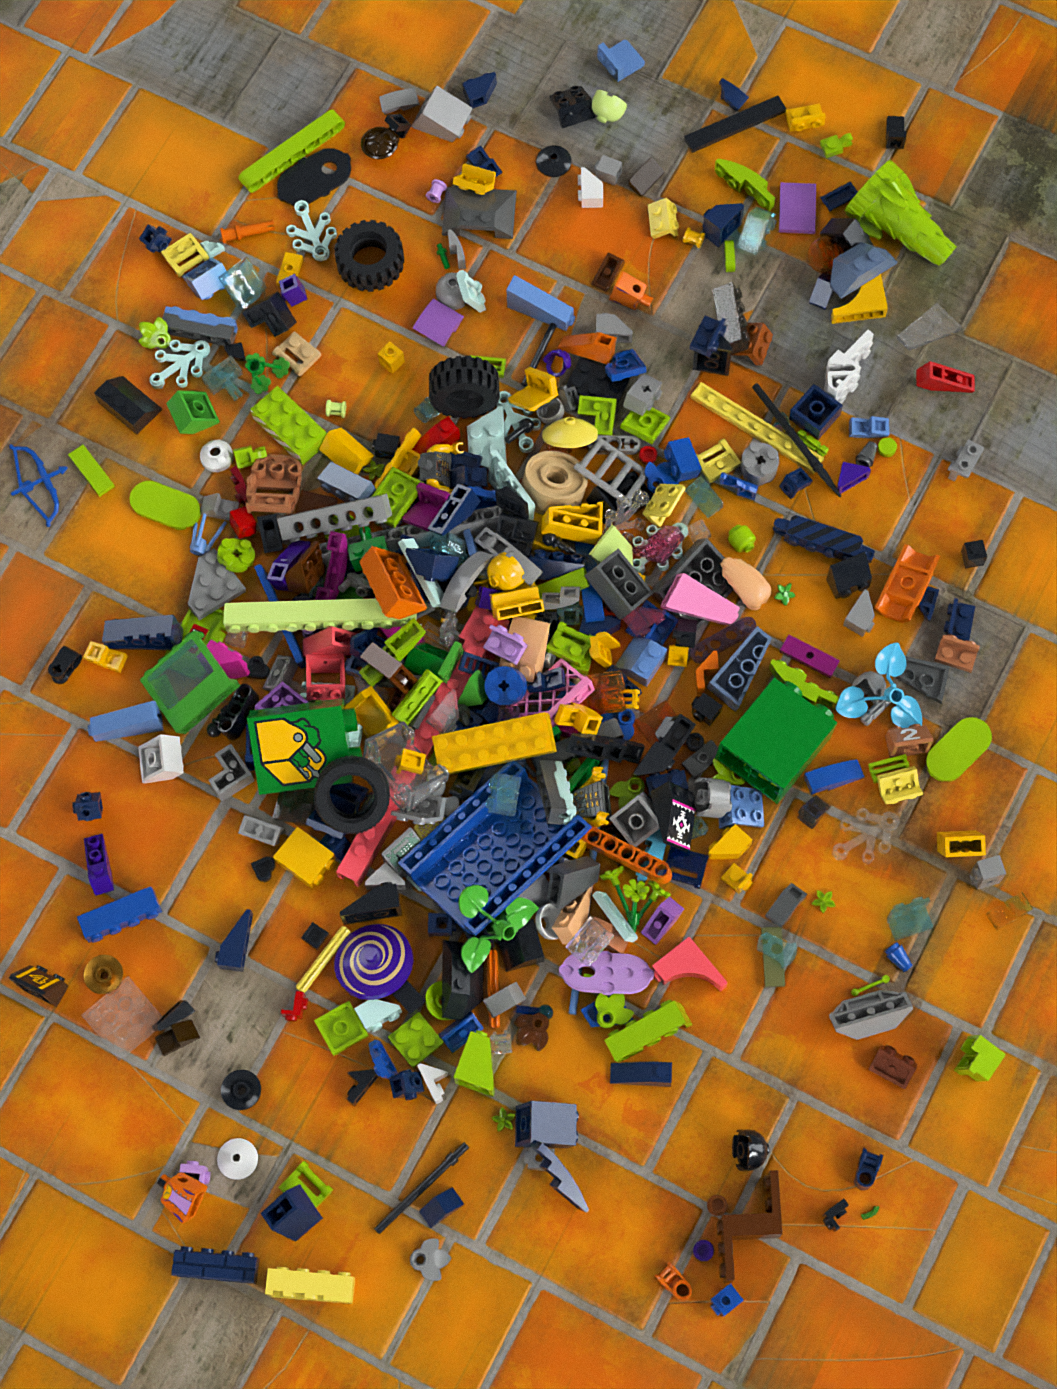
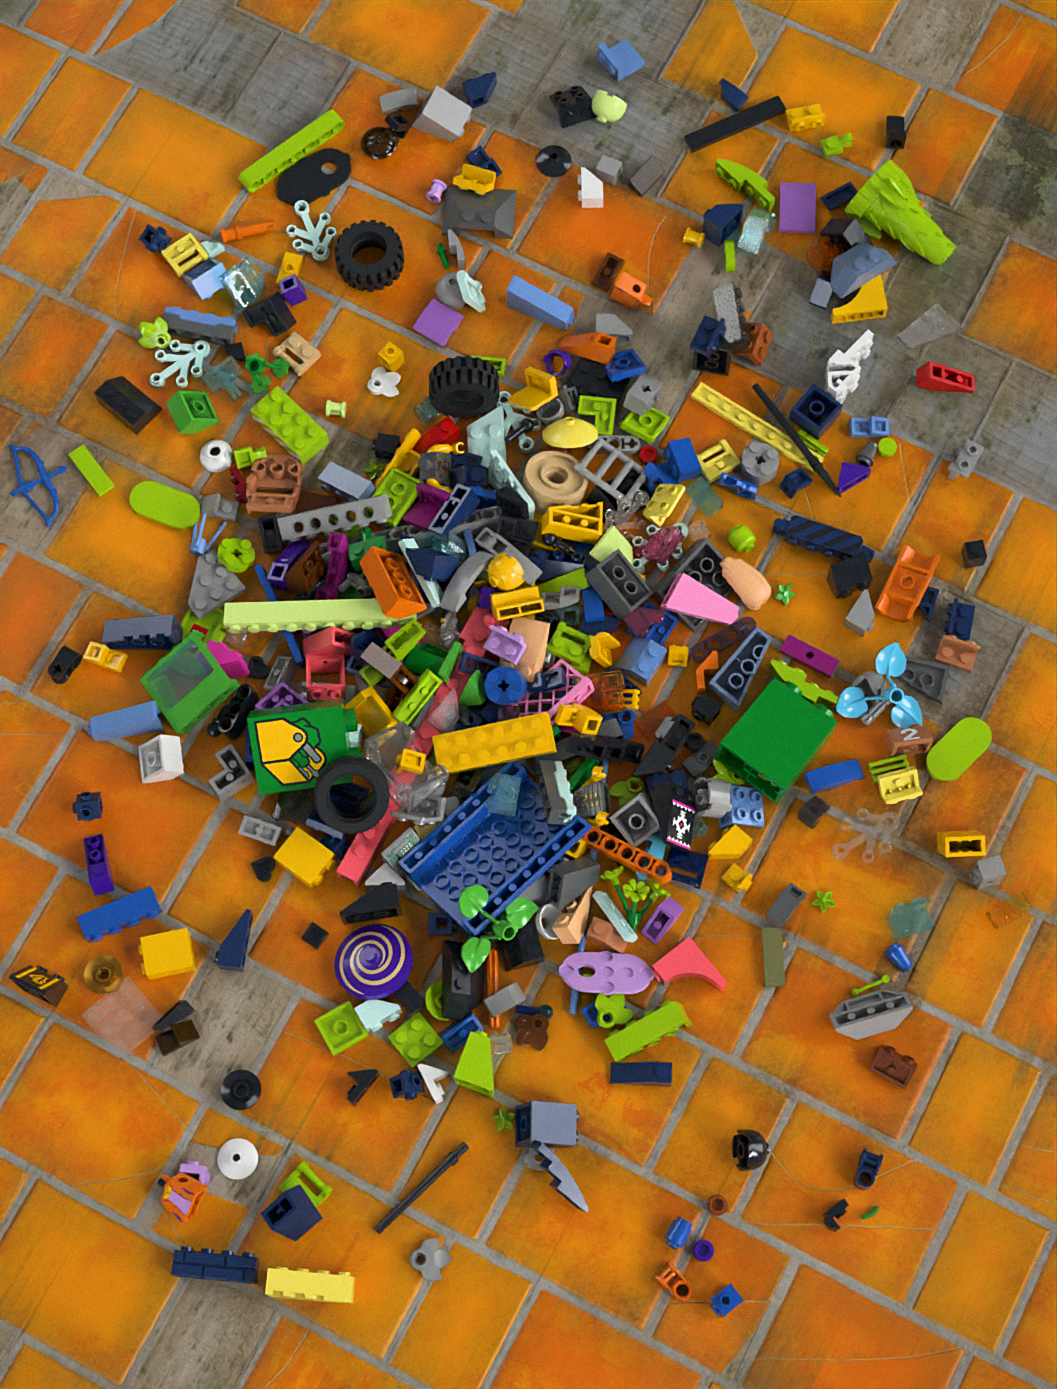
(167, 953): none -> yellow brick
(242, 522): red brick -> none
(300, 1005): red bracket -> none
(322, 959): light yellow axle -> none
(345, 450): yellow piece -> none
(383, 1065): blue plate -> none
(386, 382): none -> white plate
(441, 1207): dark blue slope -> none
(541, 349): black bar -> none
(589, 941): clear bracket -> none
(663, 218): light yellow bracket -> none
(678, 1233): none -> blue brick
(685, 633): black brick -> none
(750, 1226): reddish brown bracket -> none
(788, 954): clear light blue piece -> none
(980, 1058): lime plate -> none

